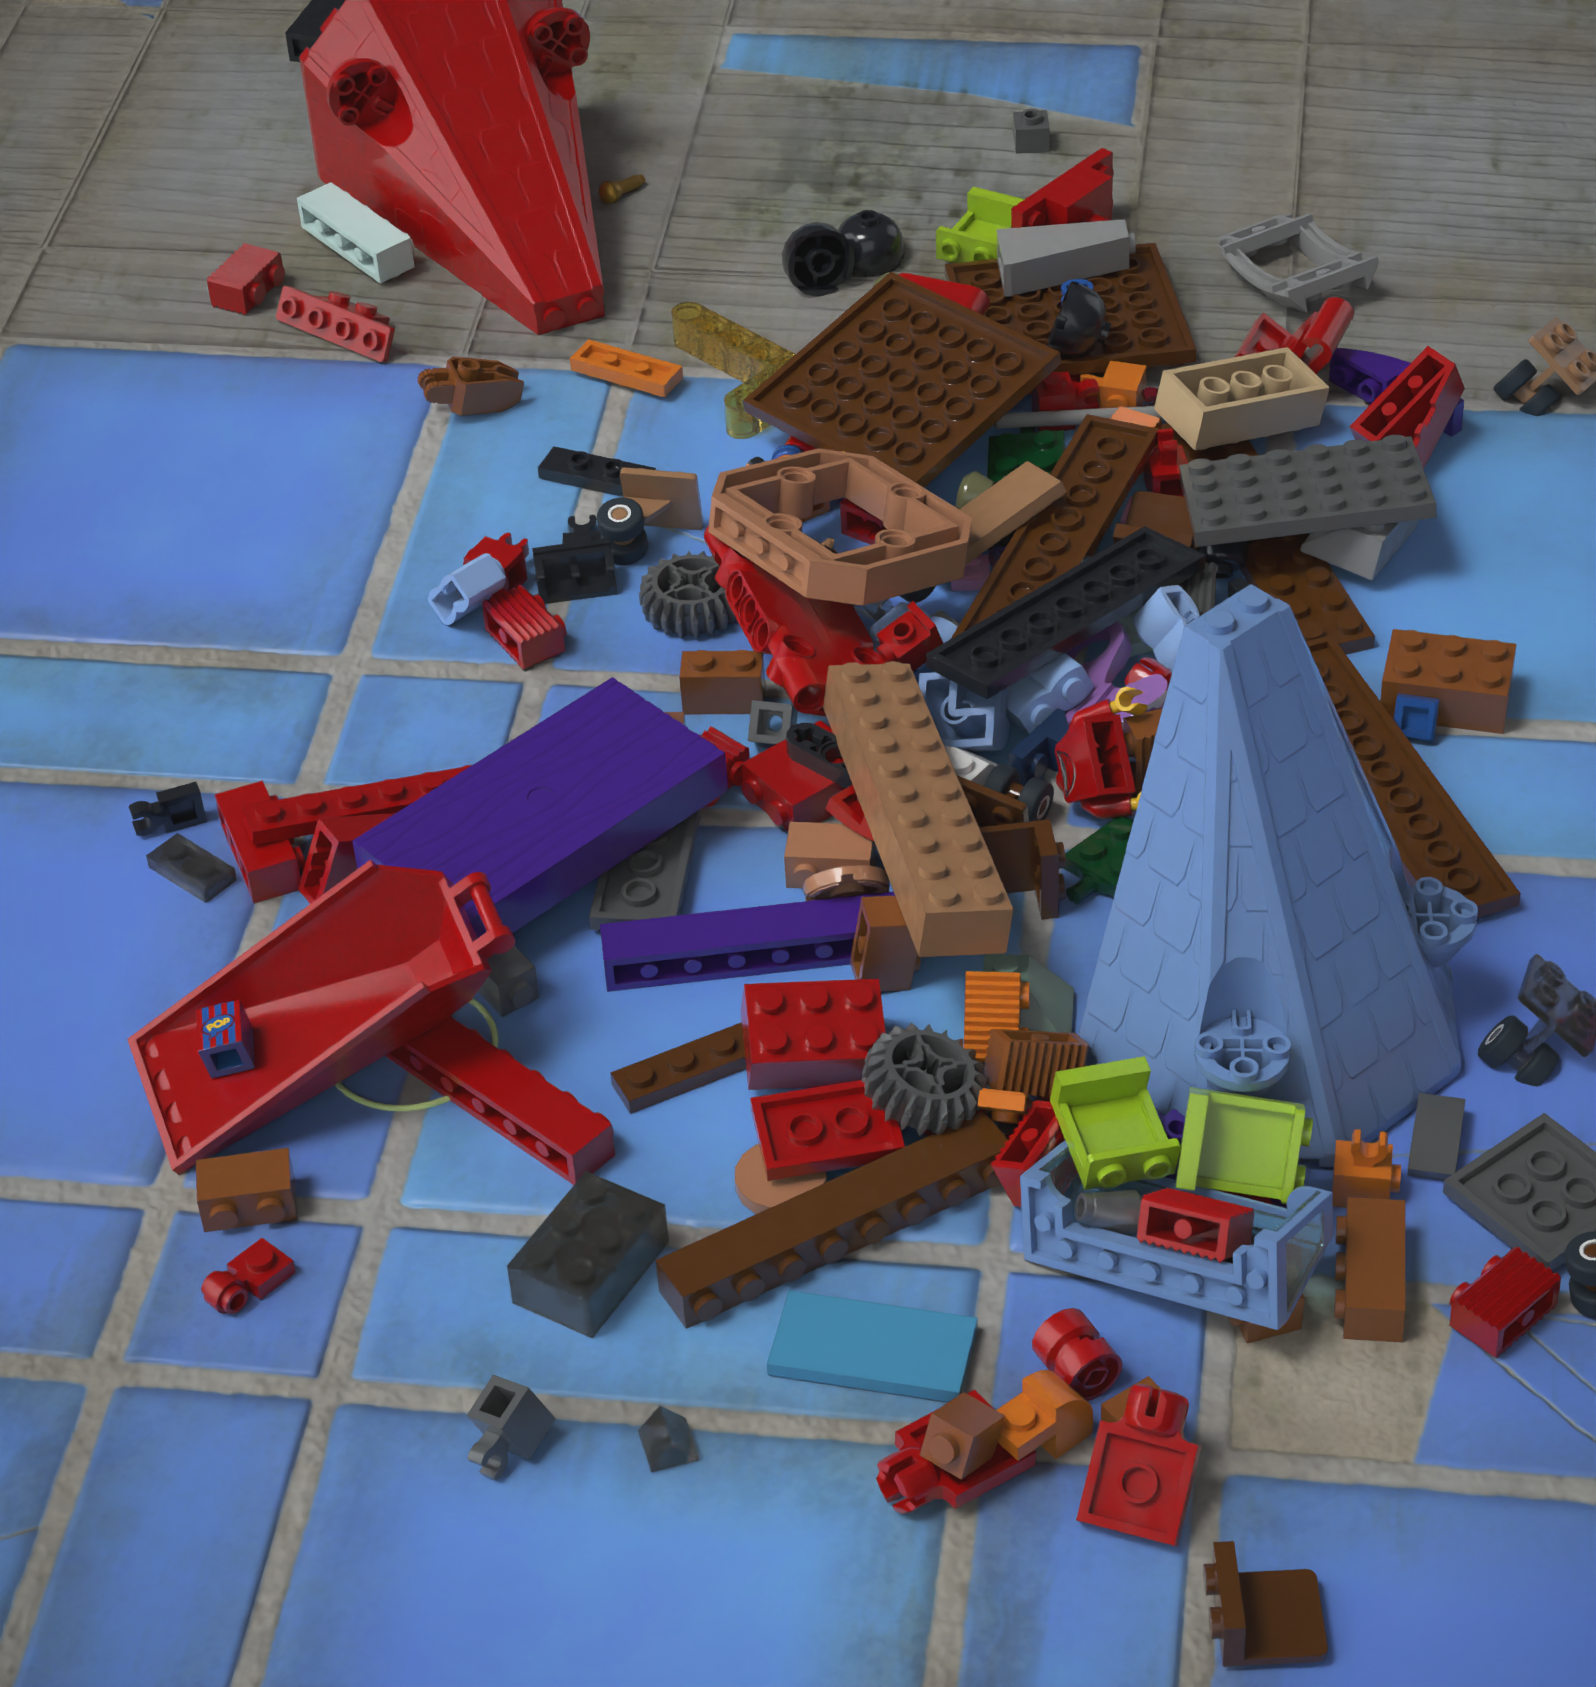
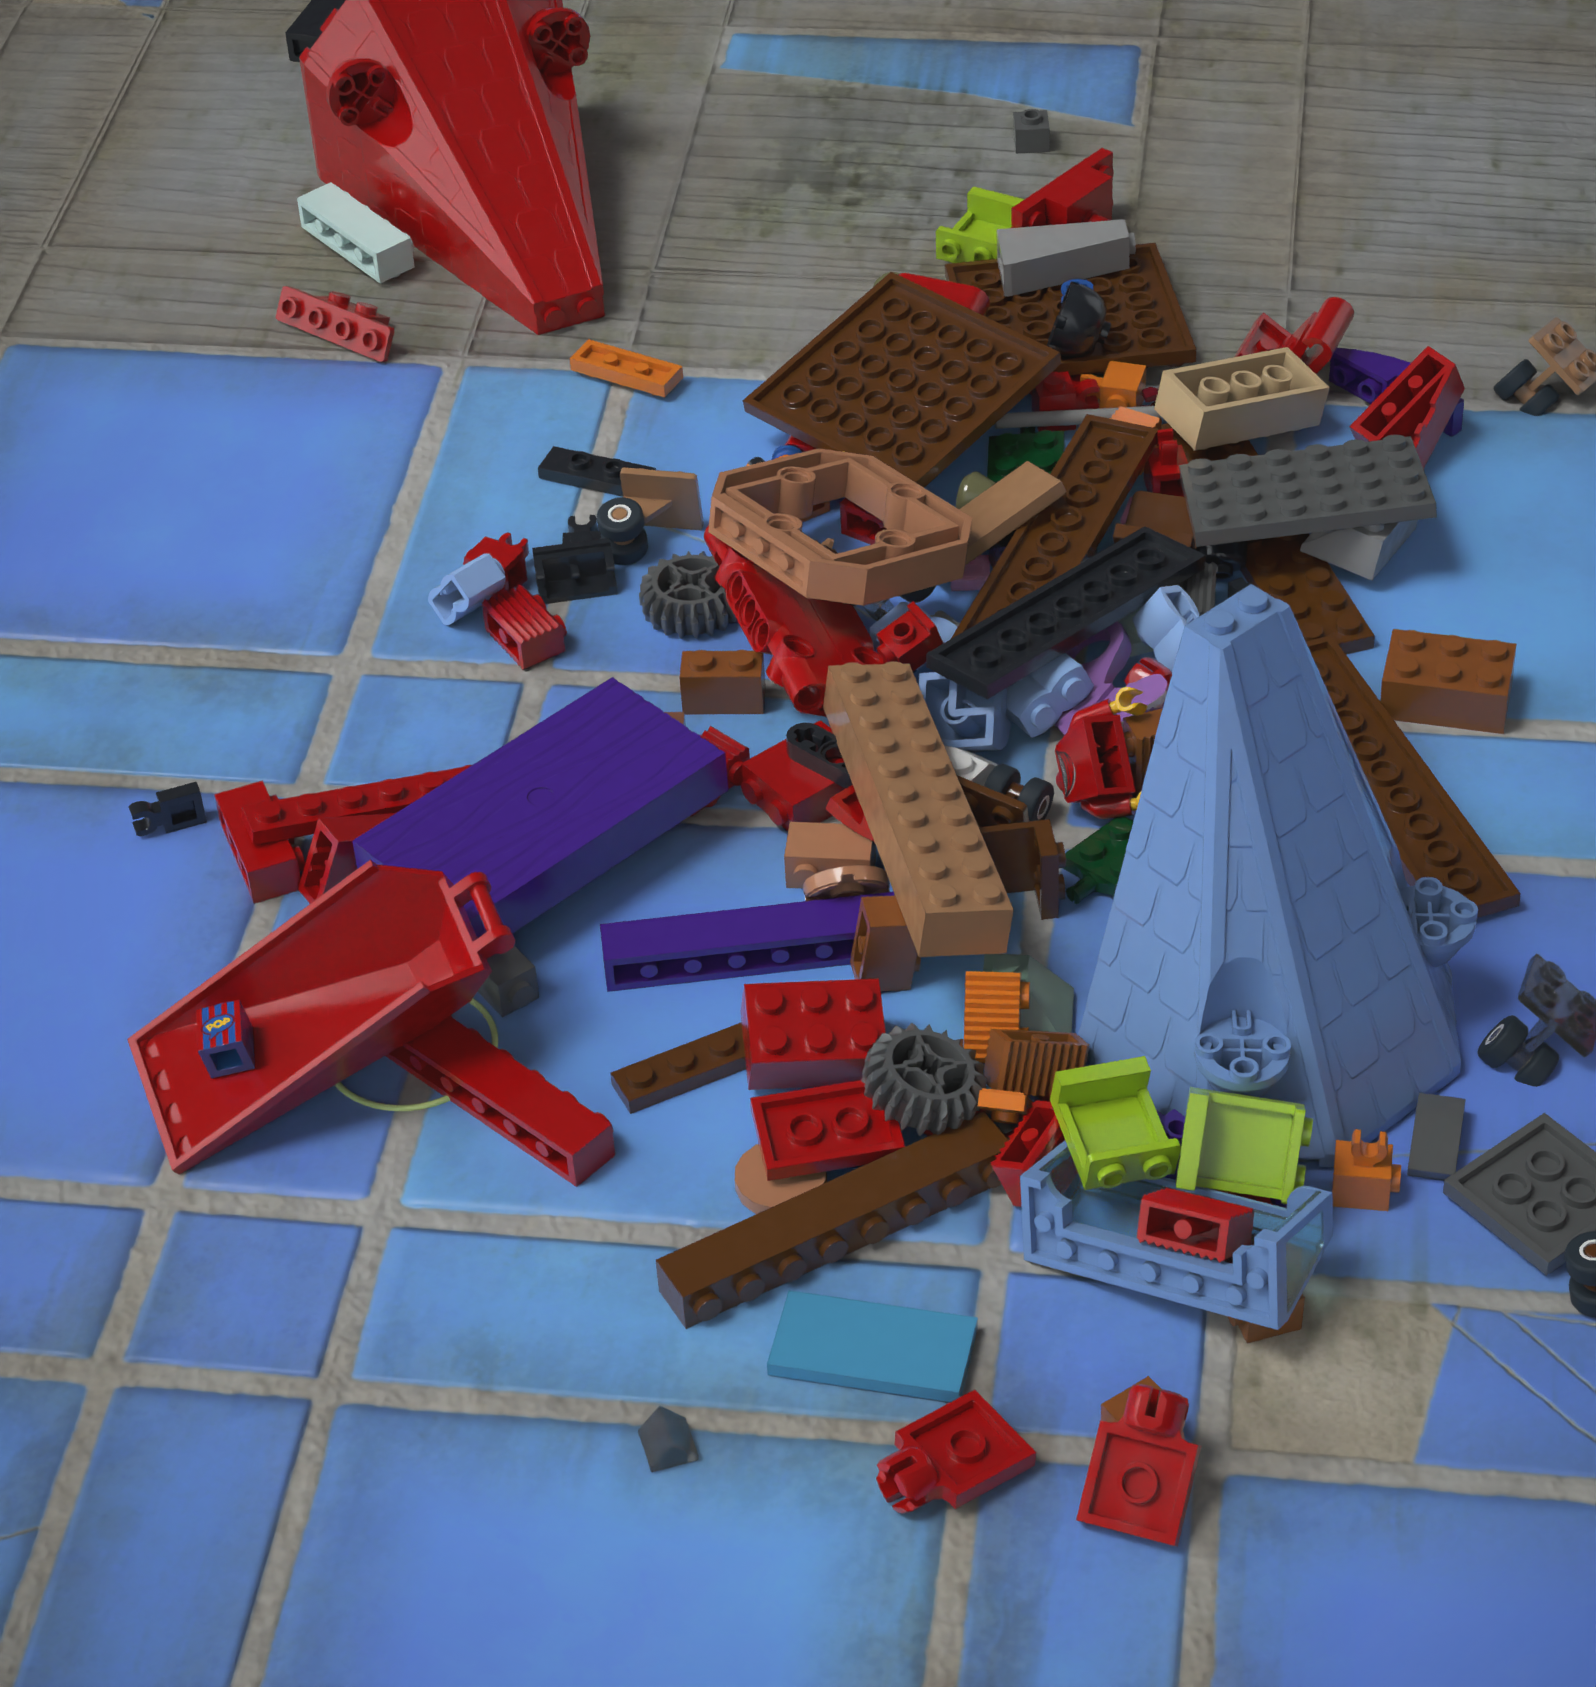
(191, 867): clear smoke plate -> none
(245, 278): red brick -> none
(246, 1189): dark orange brick -> none
(254, 1271): red plate -> none
(472, 386): dark orange hinge -> none
(510, 1422): dark grey brick -> none
(588, 1254): clear smoke brick -> none
(612, 191): pearl gold piece -> none
(648, 881): dark grey plate -> none
(733, 352): clear yellow beam -> none
(760, 719): dark grey plate -> none
(817, 258): black cylinder -> none
(875, 242): black cylinder -> none
(962, 1435): dark orange brick -> none
(1037, 749): dark blue slope -> none
(1046, 1416): orange brick -> none
(1074, 1351): red wheel -> none
(1110, 1210): flat silver cone -> none
(1263, 1613): reddish brown bracket -> none
(1336, 264): light grey wedge -> none
(1371, 1269): dark orange brick -> none
(1417, 716): blue tile -> none
(1504, 1301): red brick -> none

